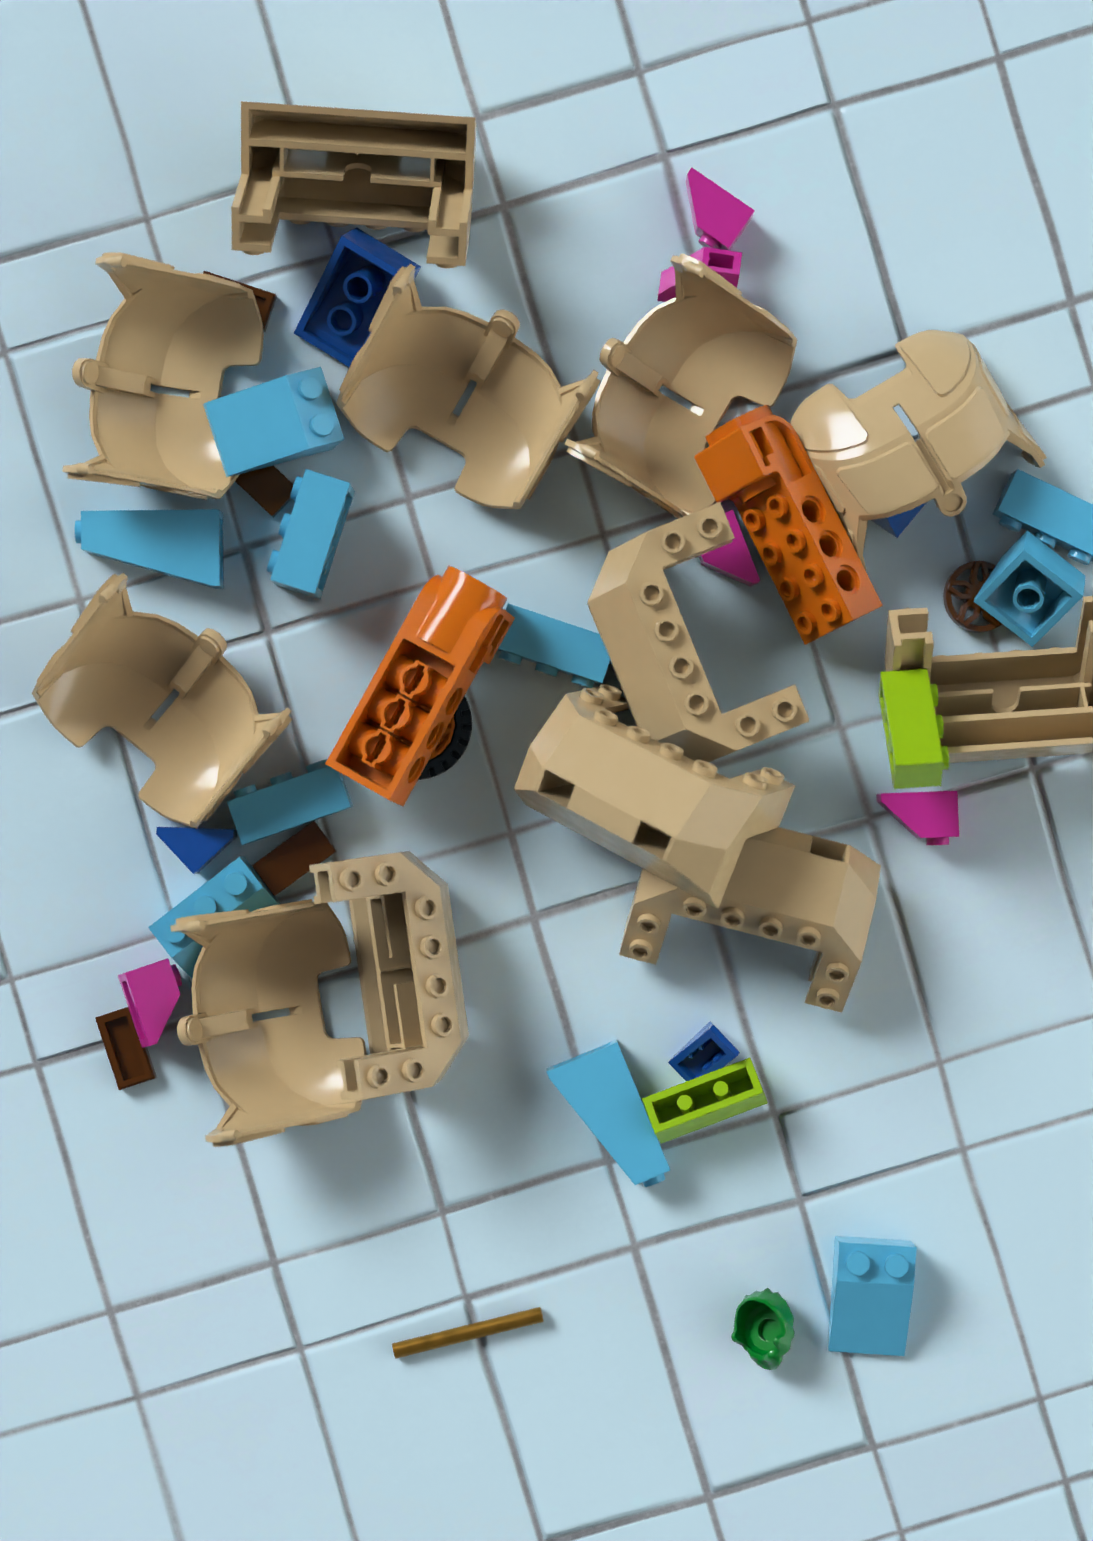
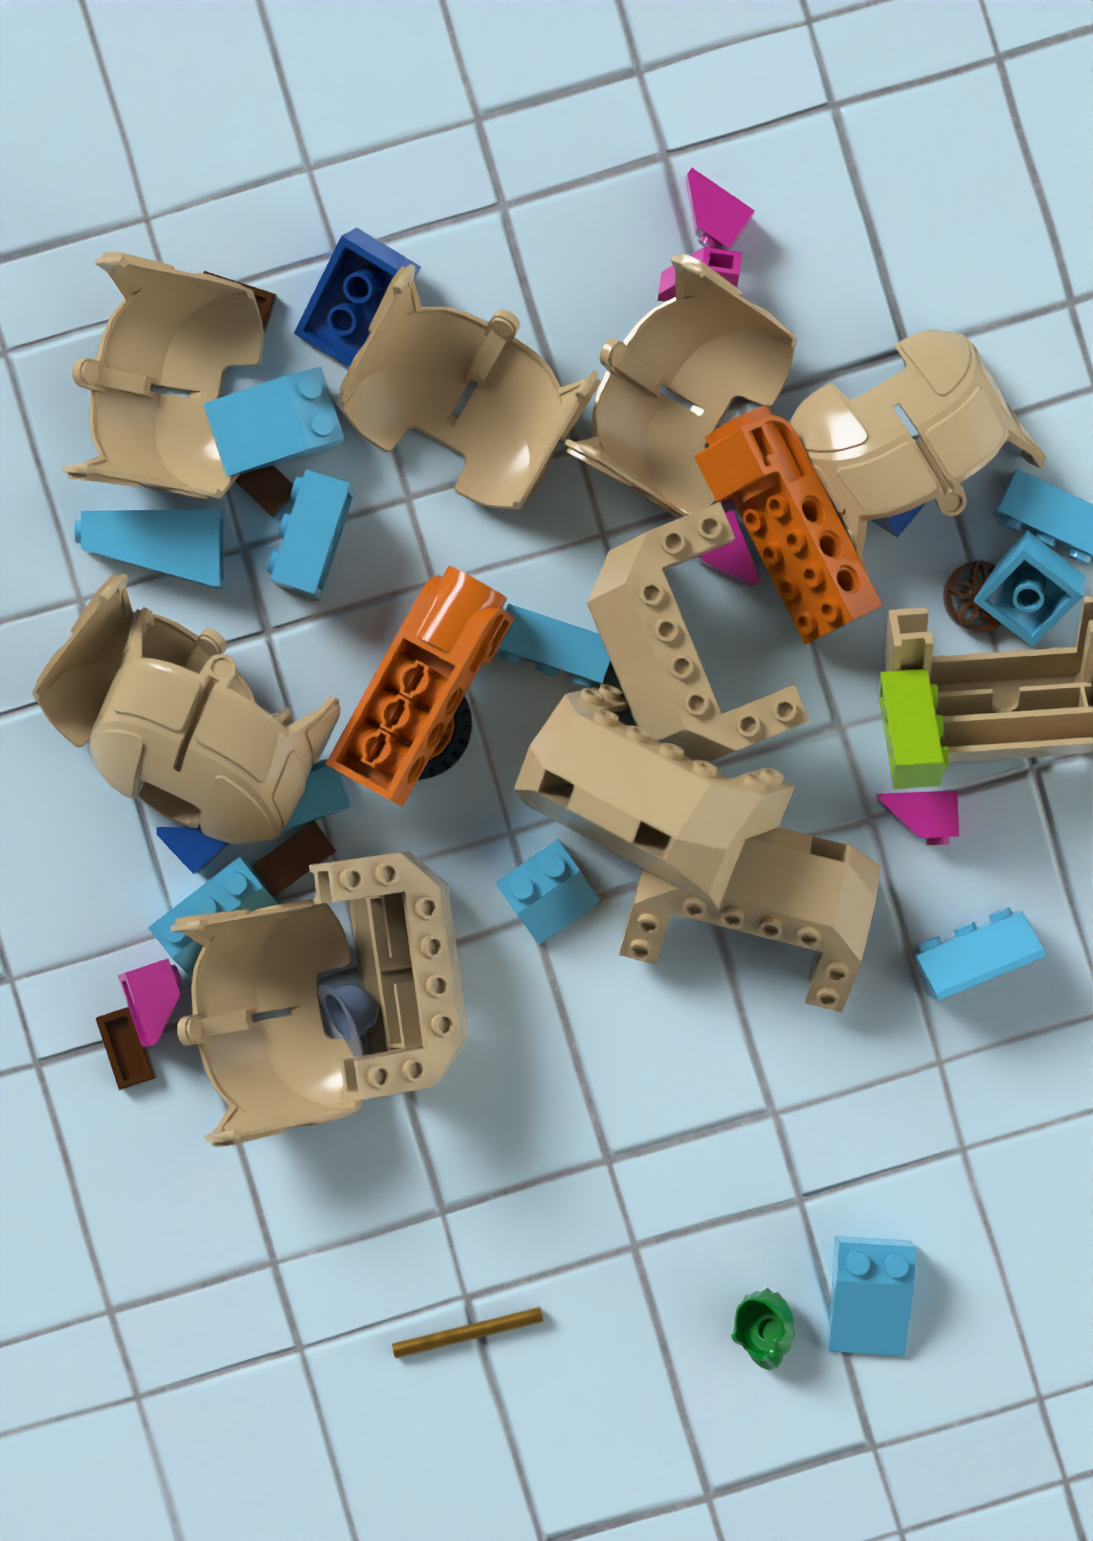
(240, 761): none -> tan piece
(350, 1012): none -> sand blue piece
(355, 171): tan wedge -> none
(548, 891): none -> medium azure slope
(611, 1107): medium azure slope -> none
(704, 1053): blue slope -> none
(704, 1100): lime brick -> none
(977, 953): none -> medium azure slope

